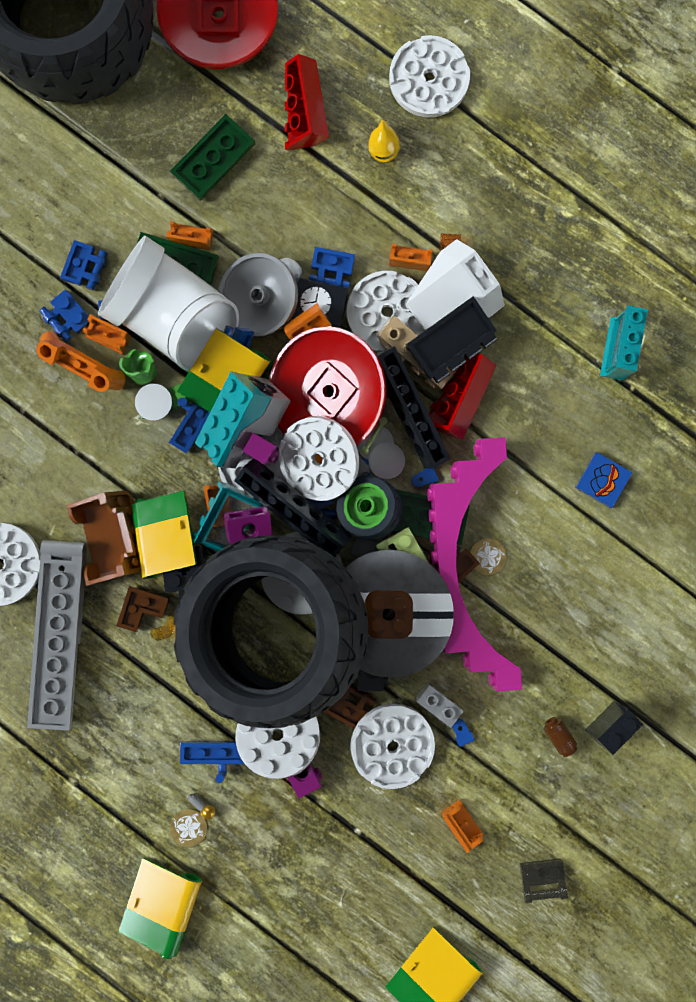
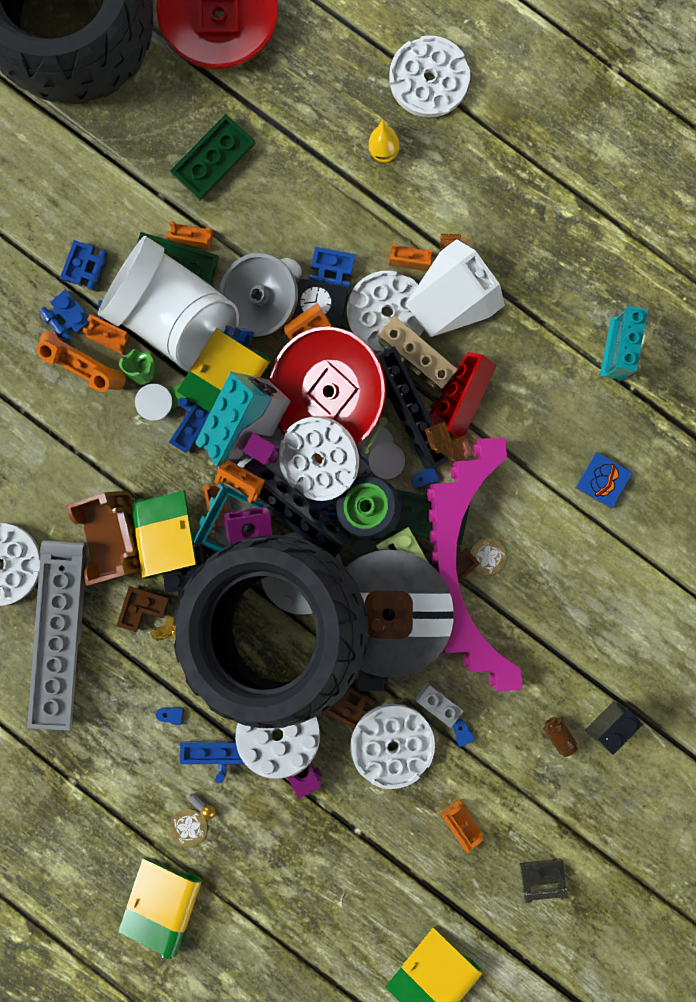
(174, 715): none -> blue piece
(240, 480): none -> orange hinge
(304, 104): red wedge -> none
(441, 443): none -> clear orange tile
(451, 338): black hinge -> none

